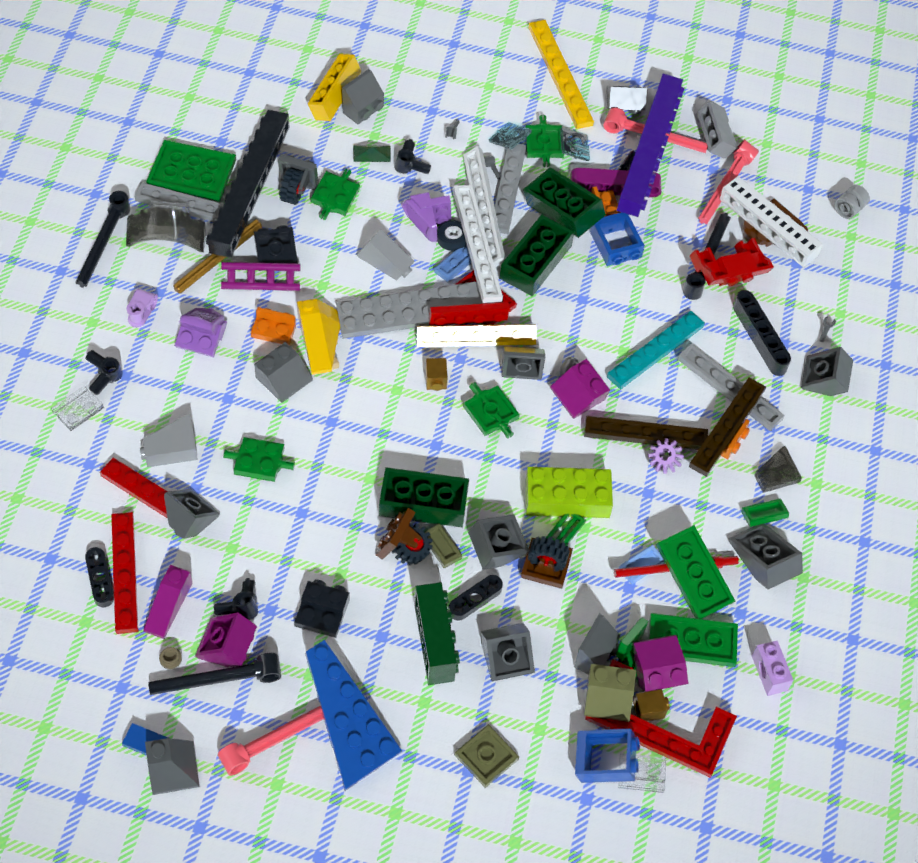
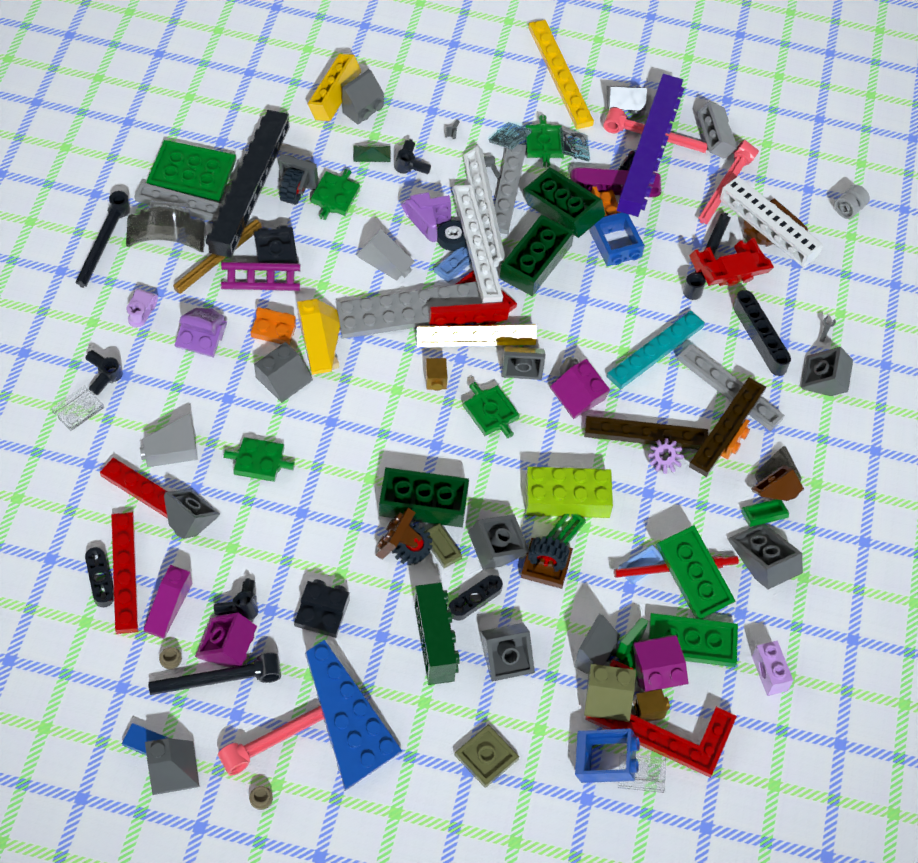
(261, 797): none -> dark tan plate
(779, 485): none -> reddish brown slope

